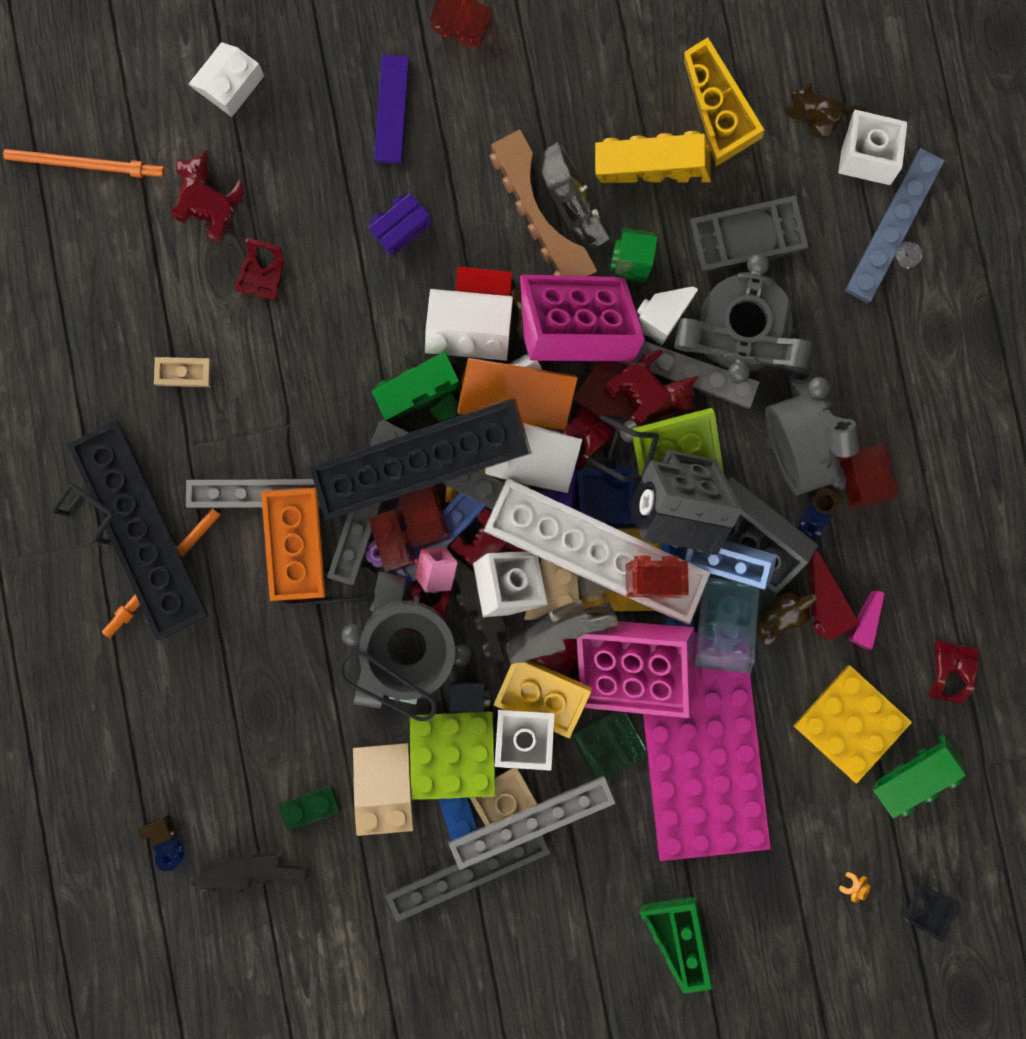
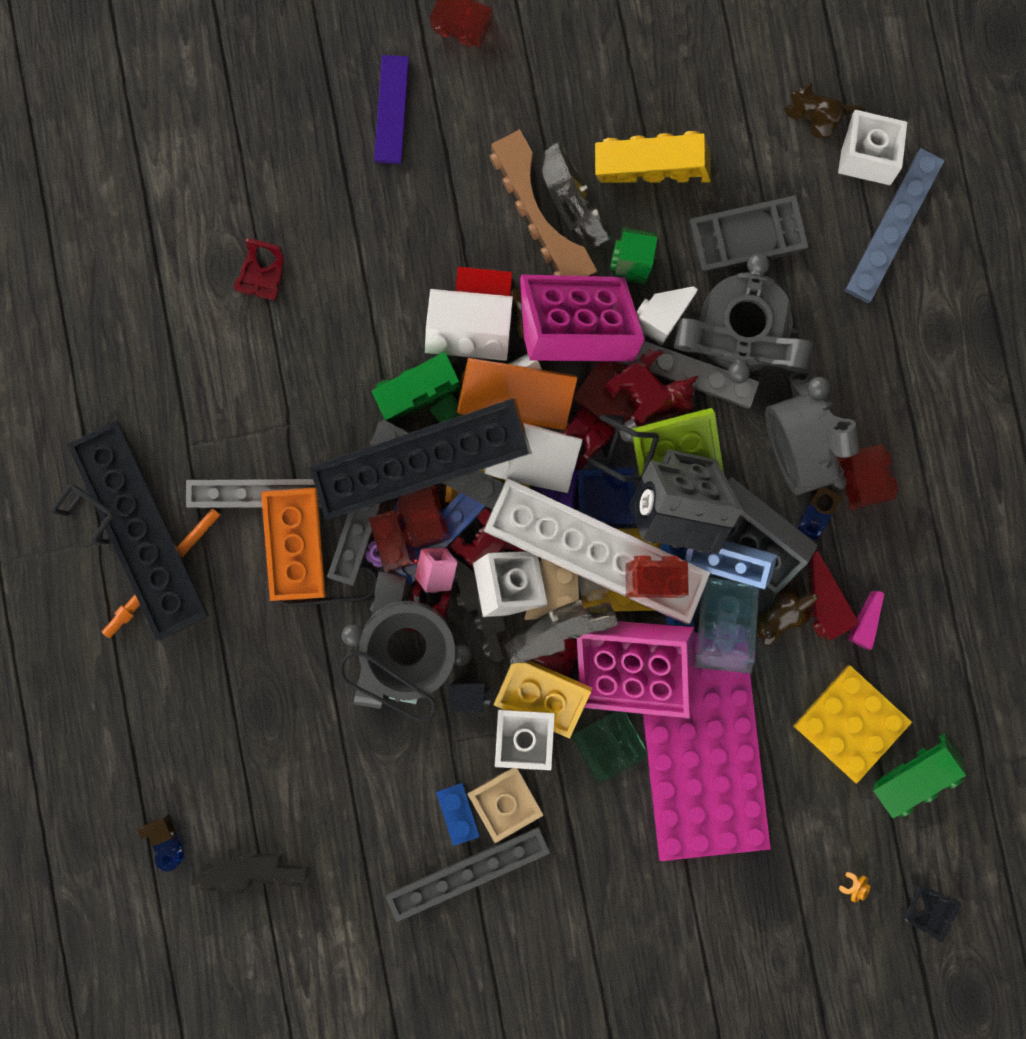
(134, 168): orange bar -> none
(182, 372): tan plate -> none
(203, 201): dark red animal -> none
(227, 78): white slope -> none
(309, 808): dark green plate -> none
(383, 789): tan slope -> none
(399, 224): dark purple brick -> none
(452, 756): lime plate -> none
(531, 822): light grey plate -> none
(681, 938): green wedge -> none
(722, 106): yellow wedge -> none
(914, 255): clear plate -> none
(950, 660): dark red piece -> none

